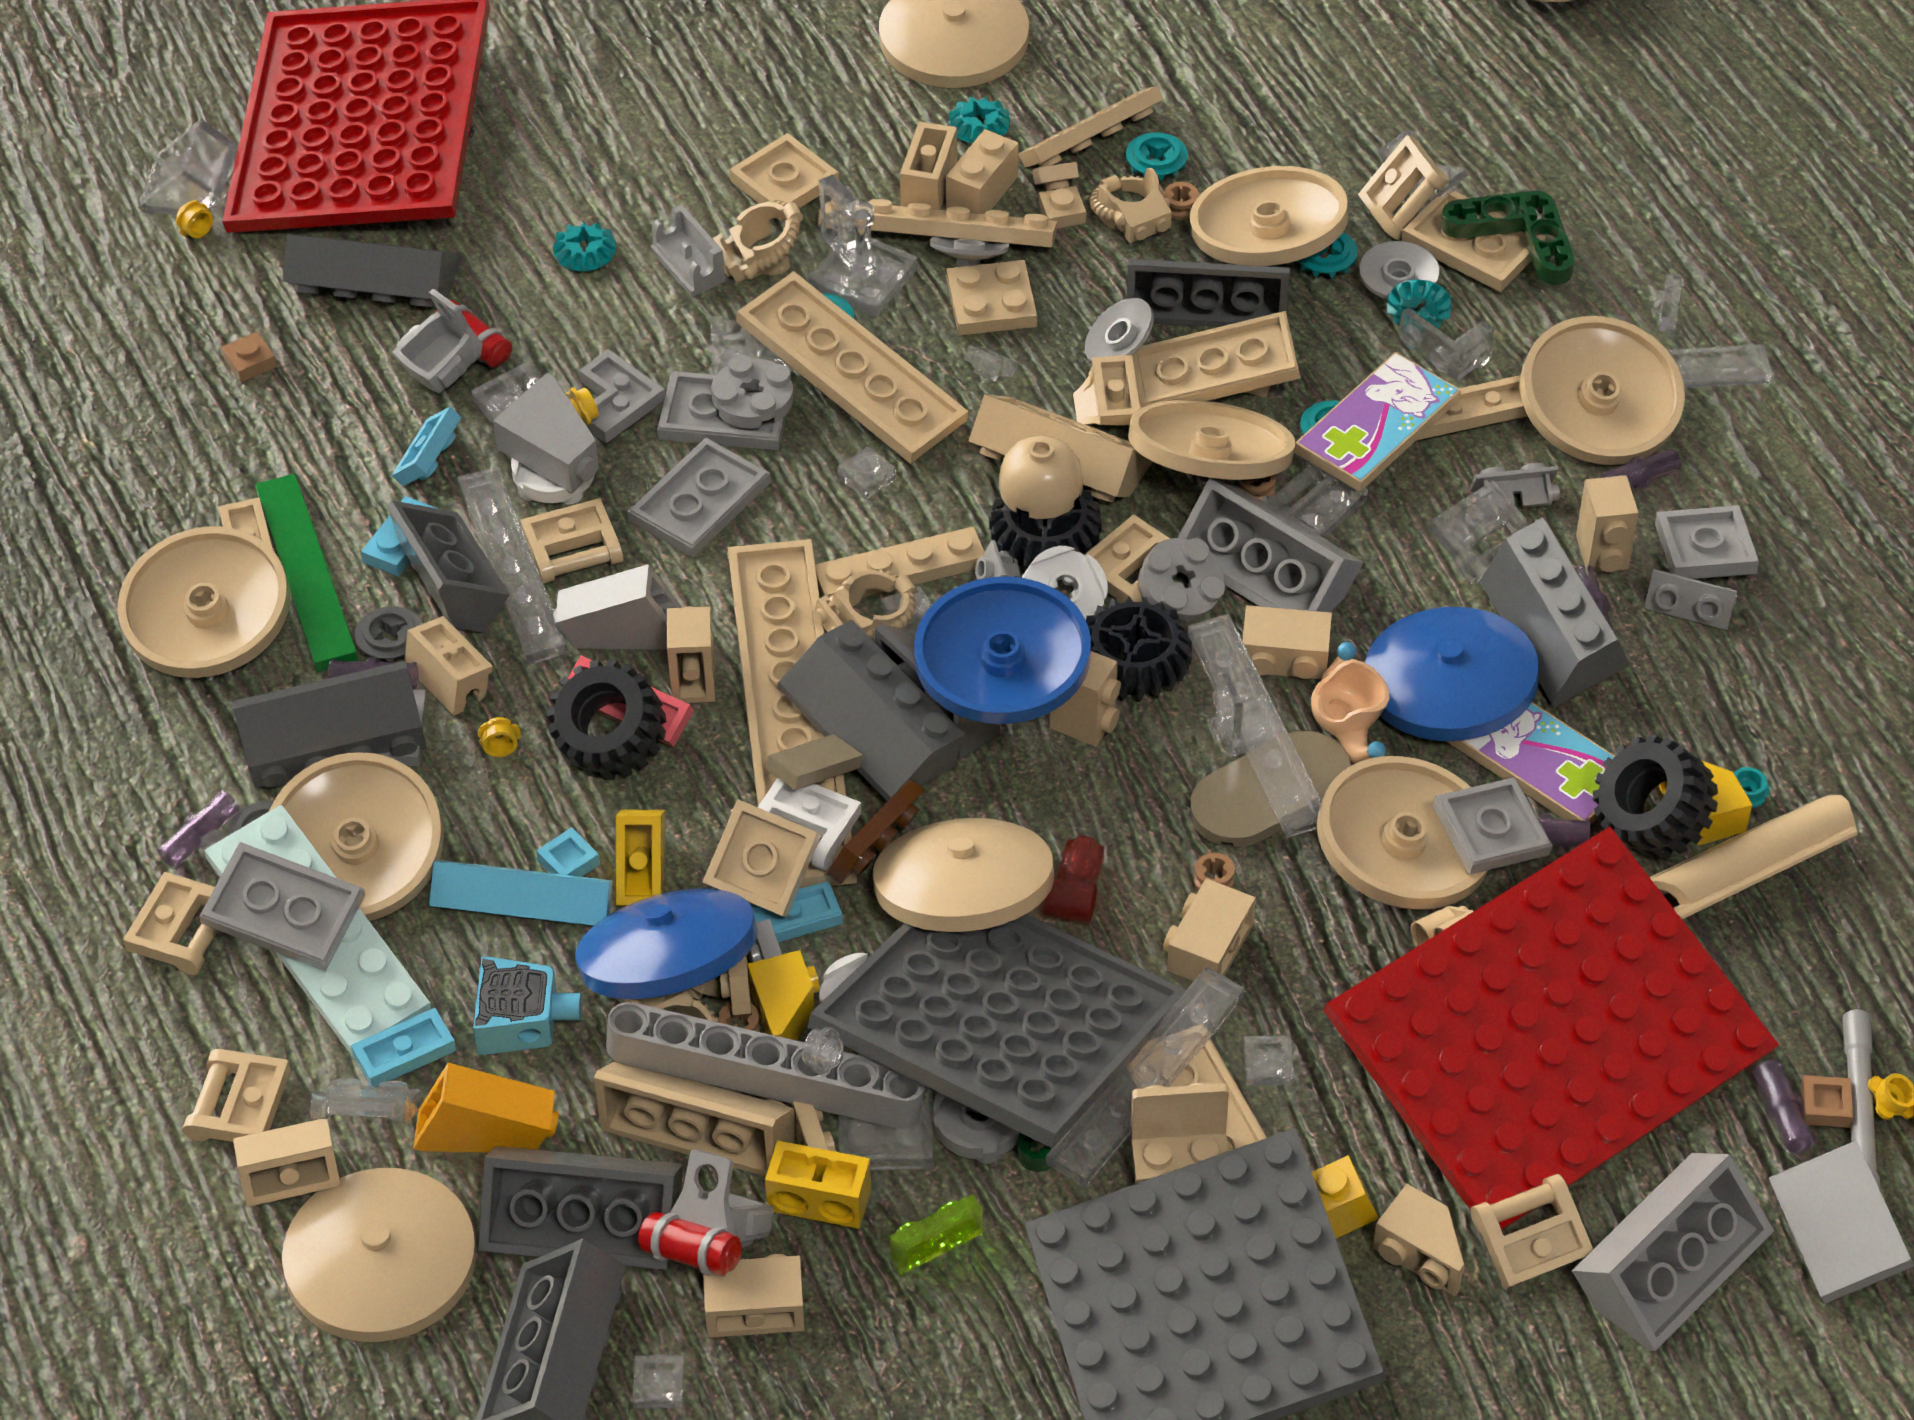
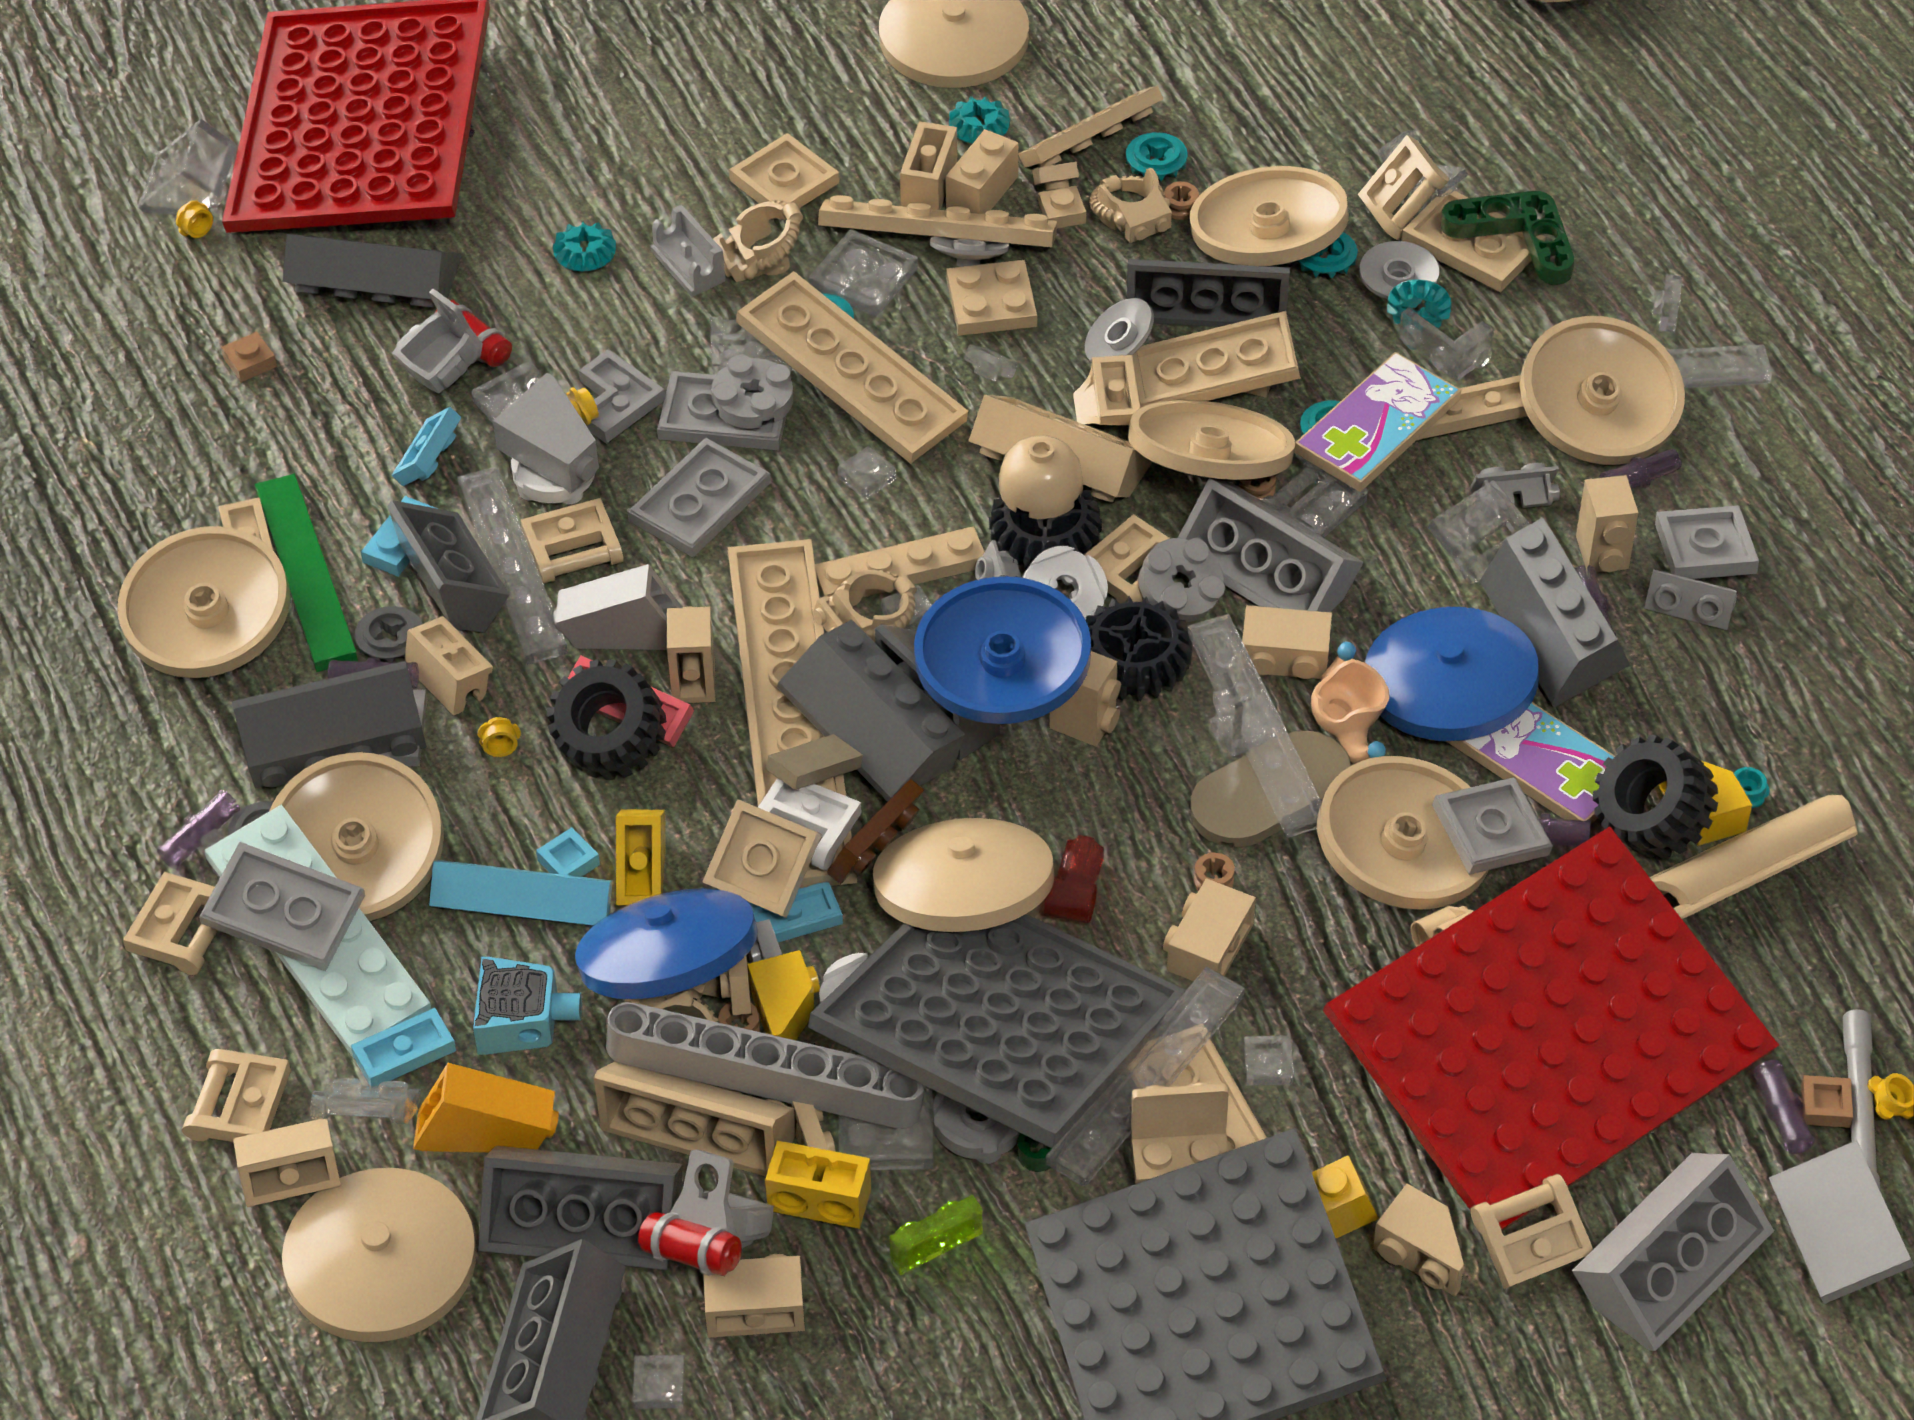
(822, 1050): clear plate -> none
(847, 225): clear plate -> none

